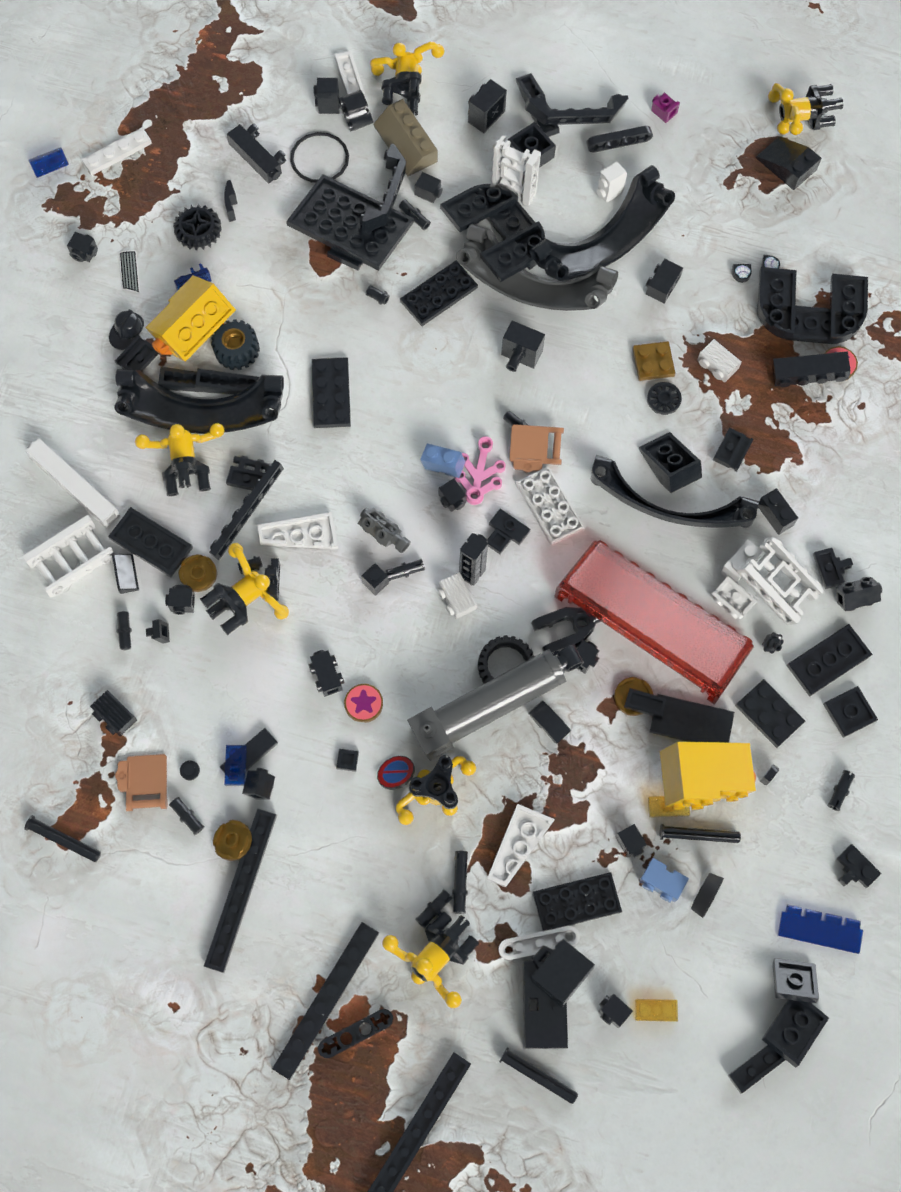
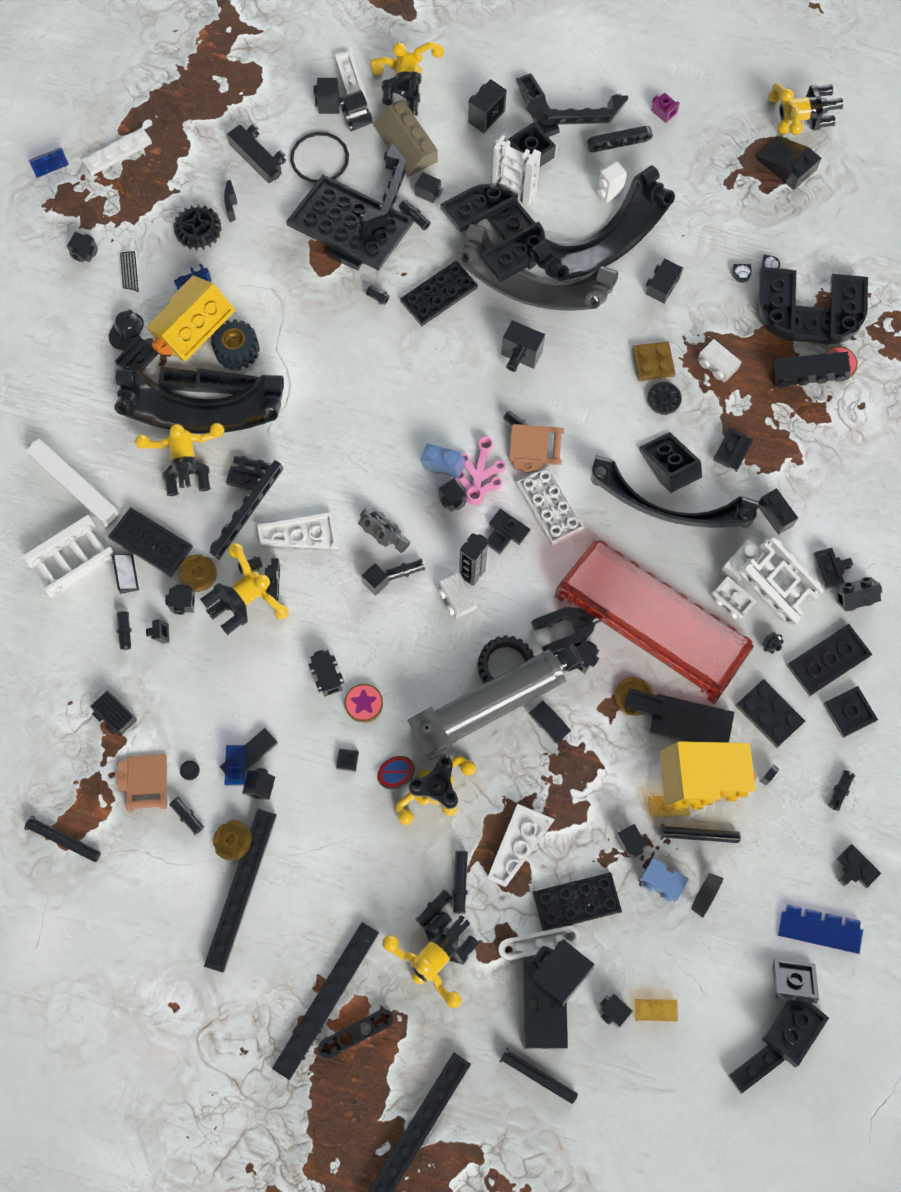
(331, 392): black plate -> none

